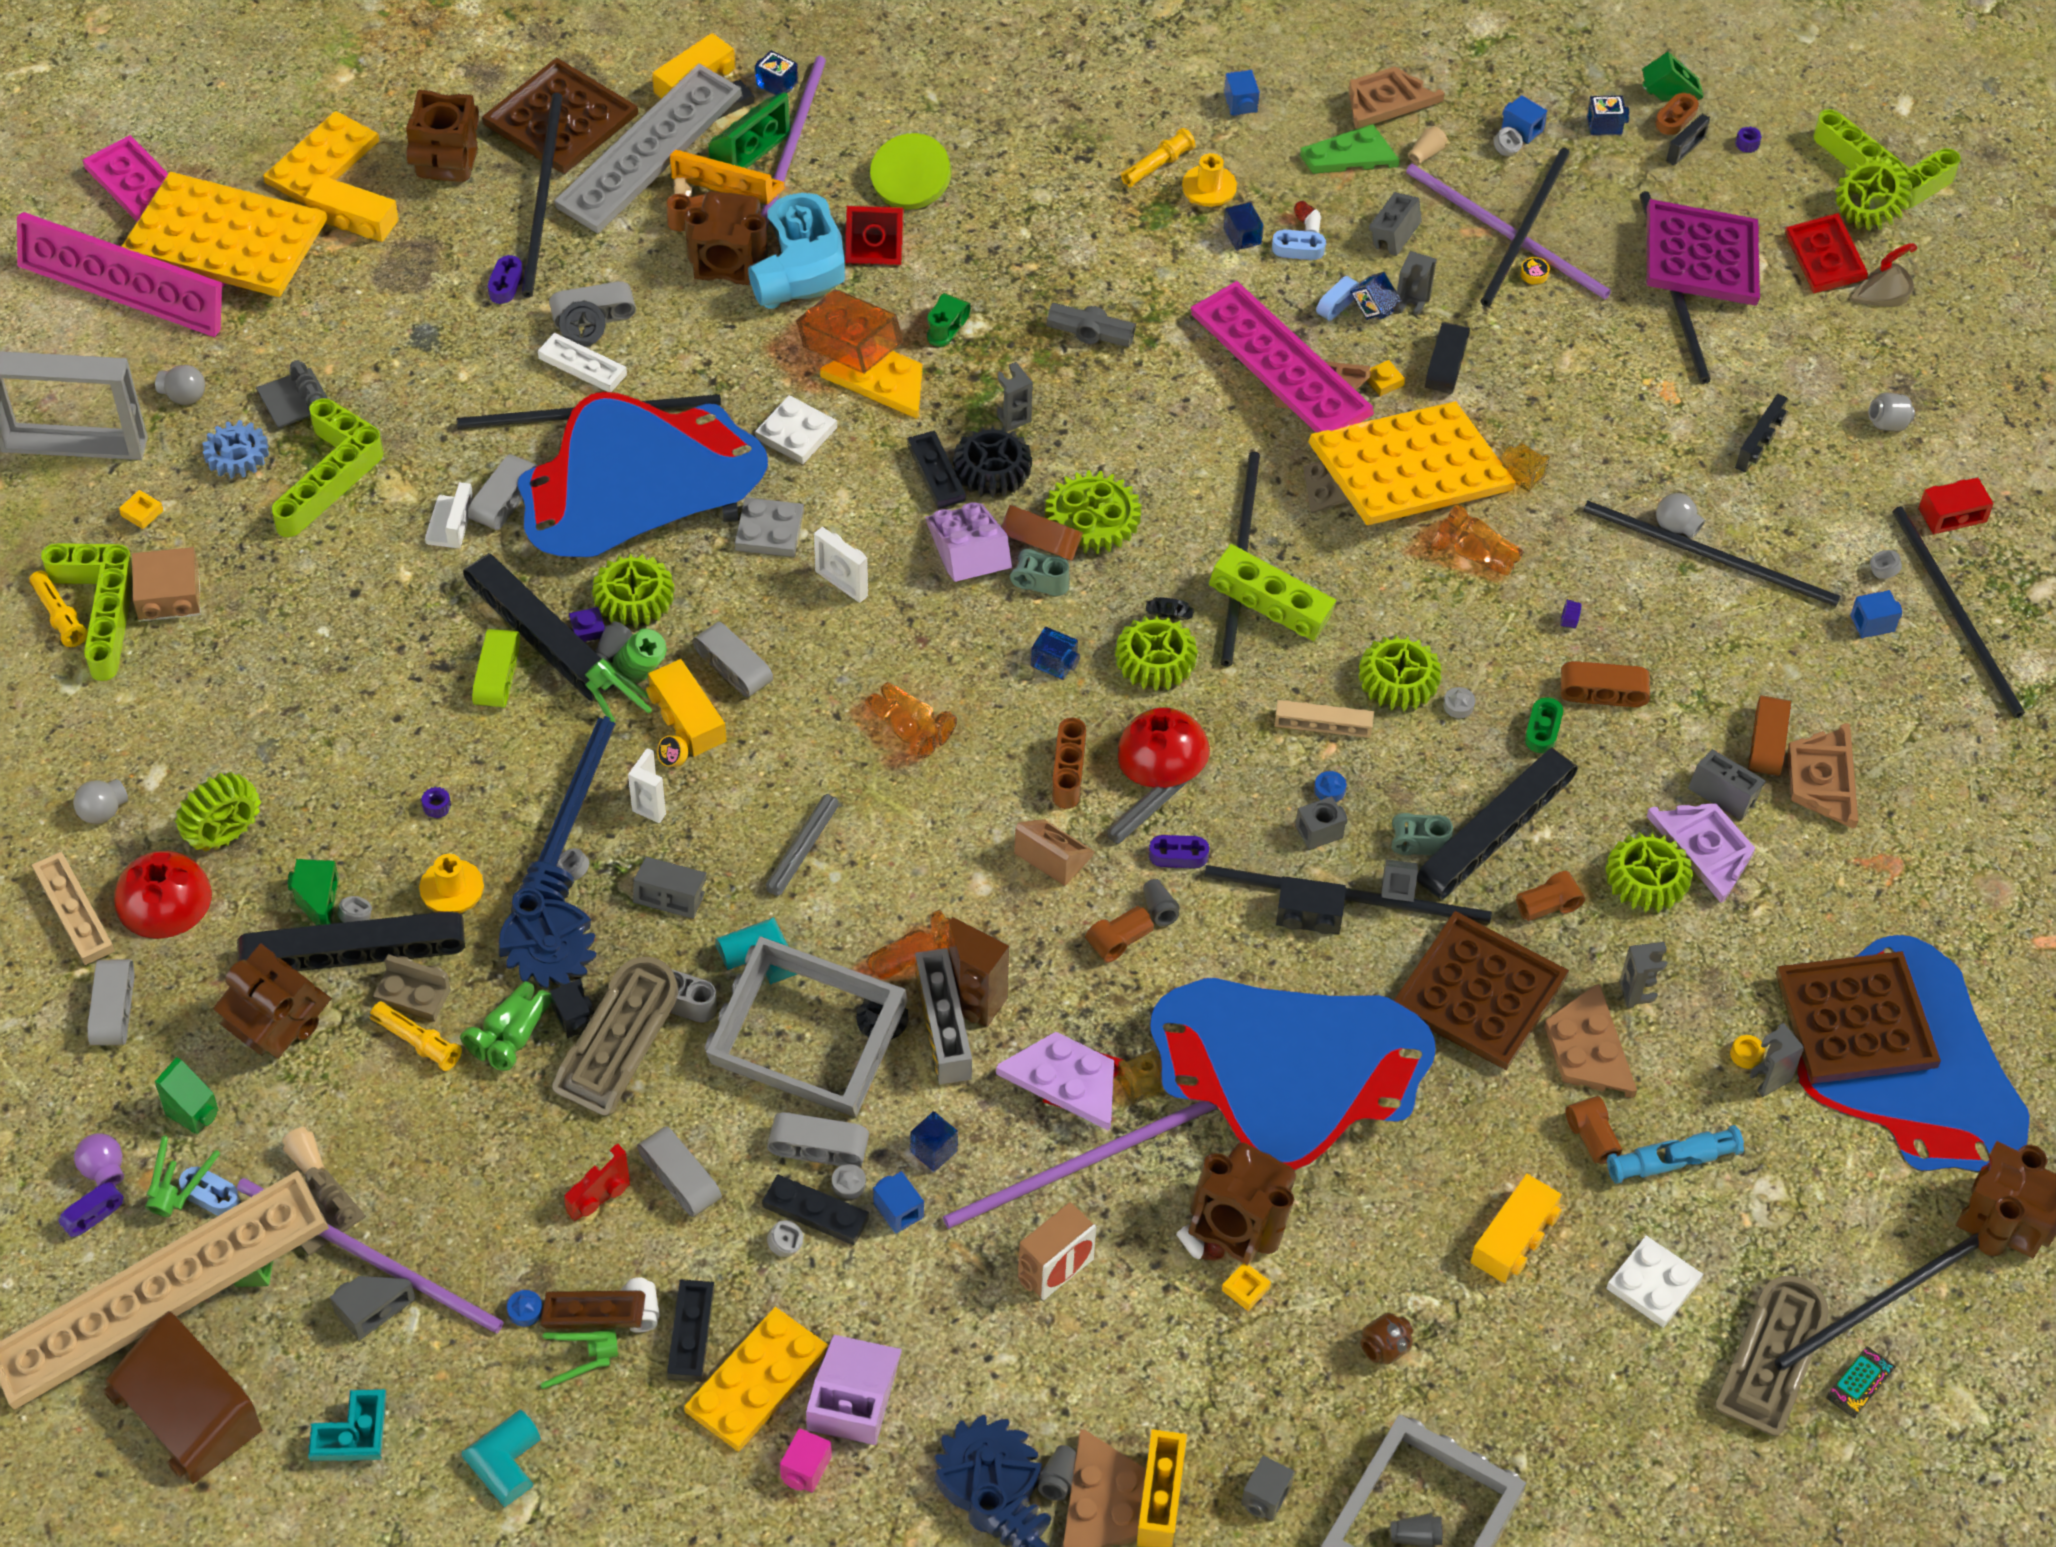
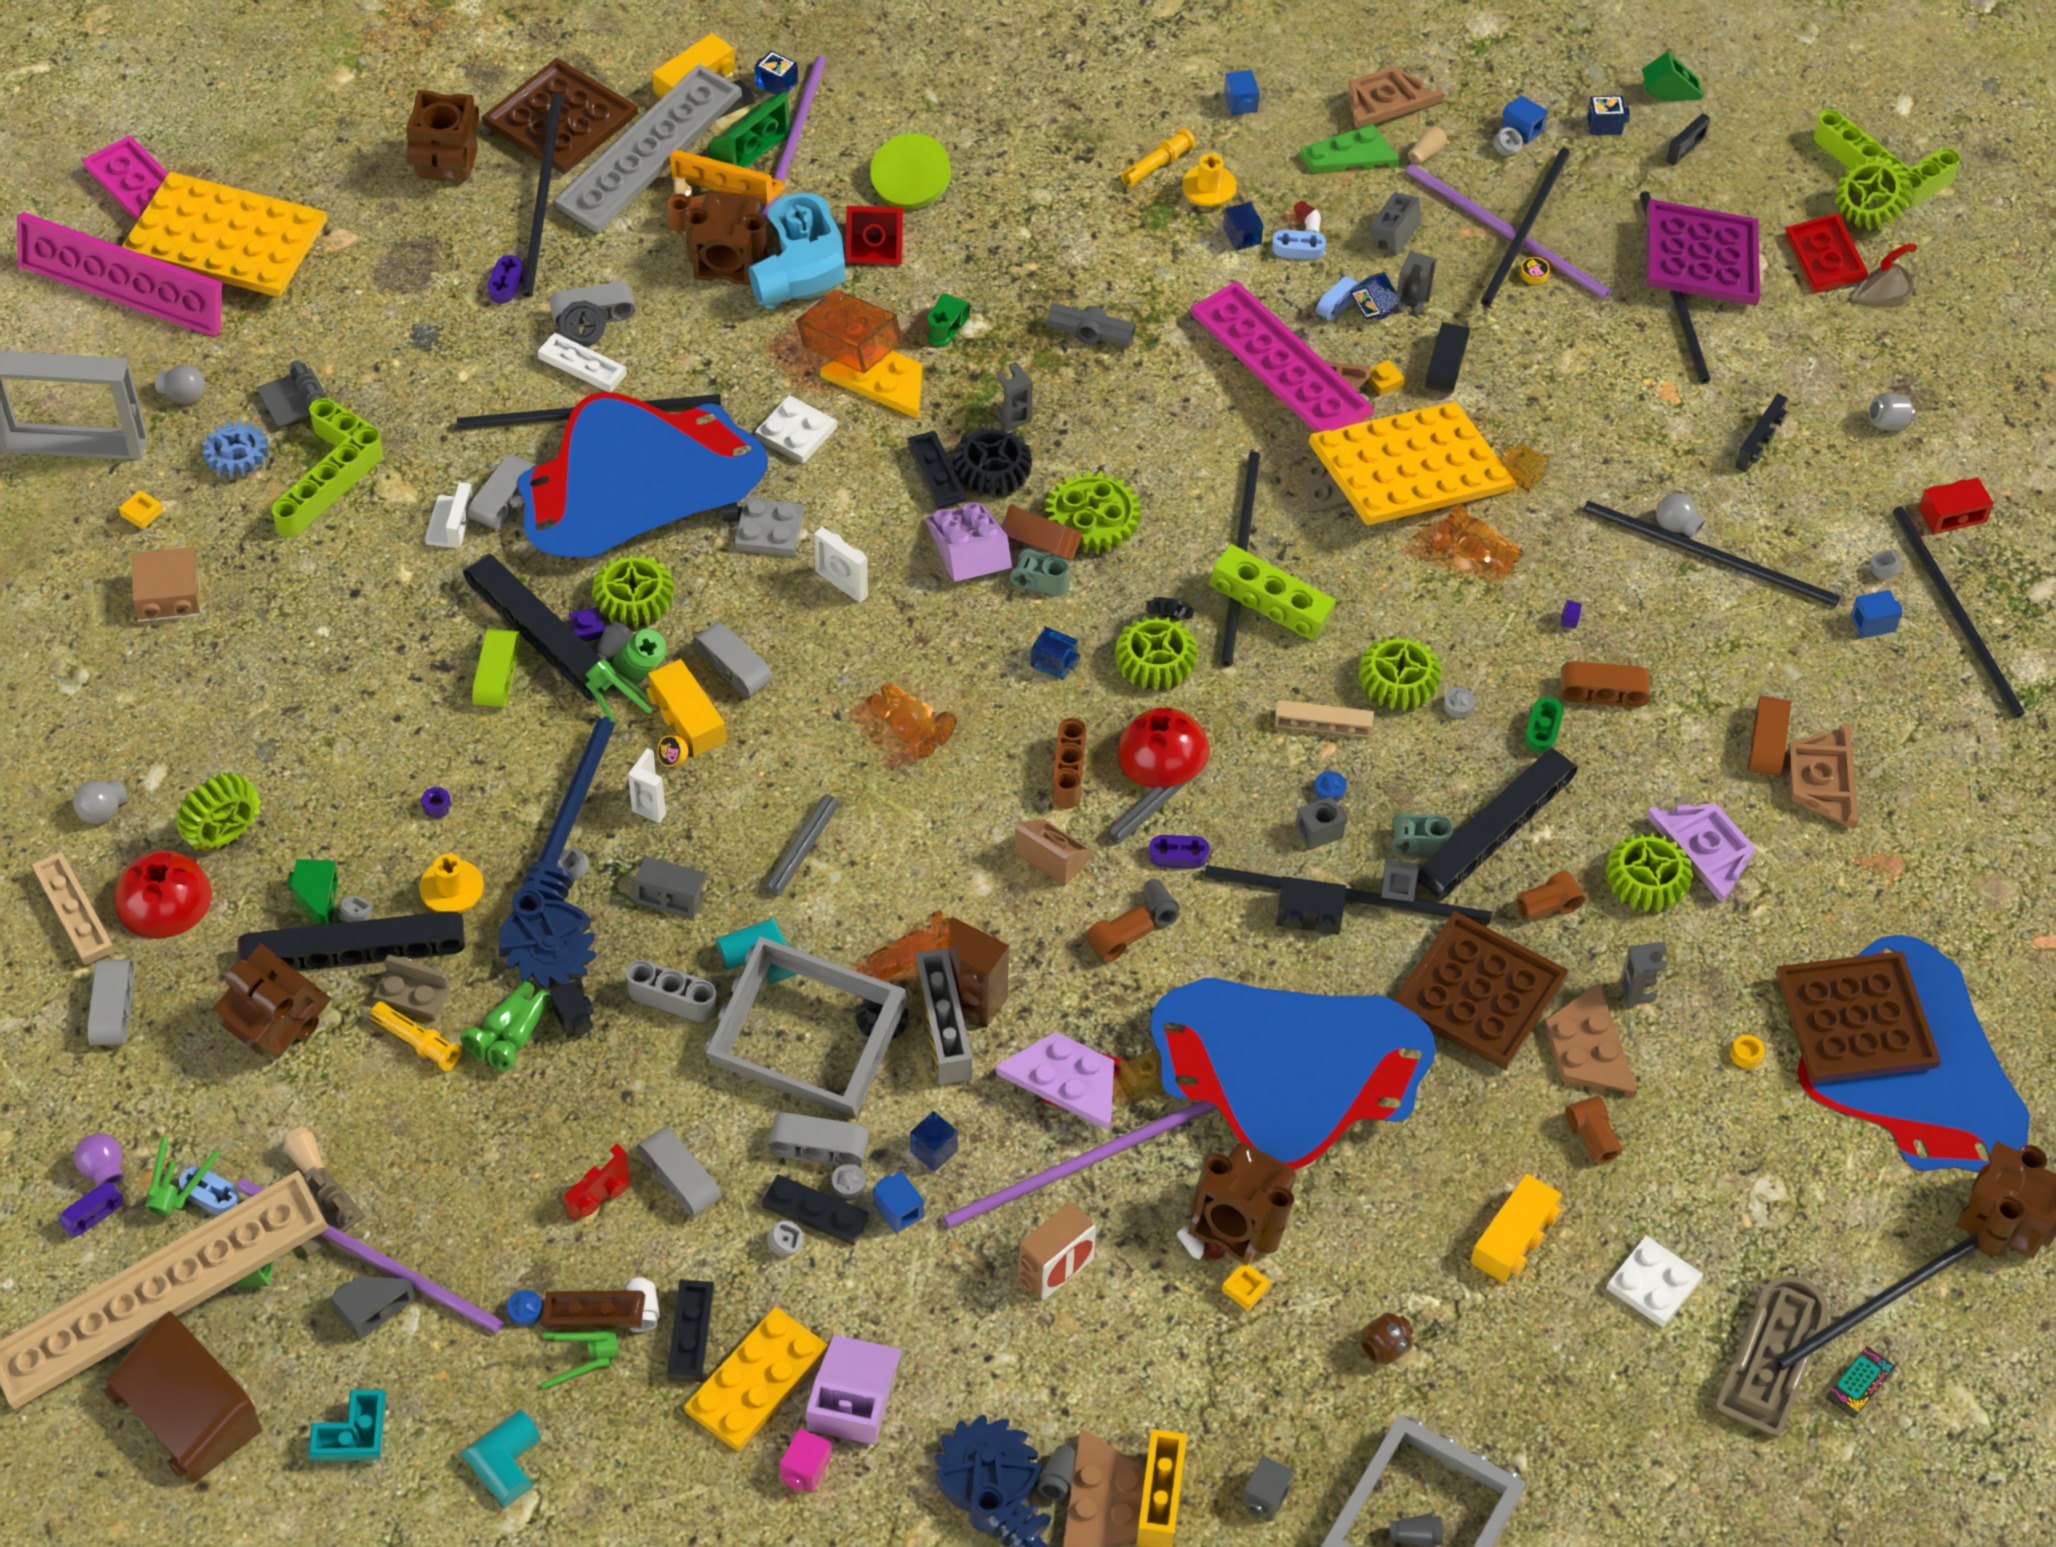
(61, 616): yellow pin -> none
(112, 572): lime beam -> none
(186, 1097): green slope -> none
(324, 152): yellow plate -> none
(353, 208): yellow brick -> none
(618, 1035): dark tan piece -> none
(1677, 114): dark orange plate -> none
(1694, 1150): dark azure piece -> none
(1726, 784): dark grey hinge -> none
(1748, 145): dark purple axle -> none
(1779, 1061): dark grey hinge -> none

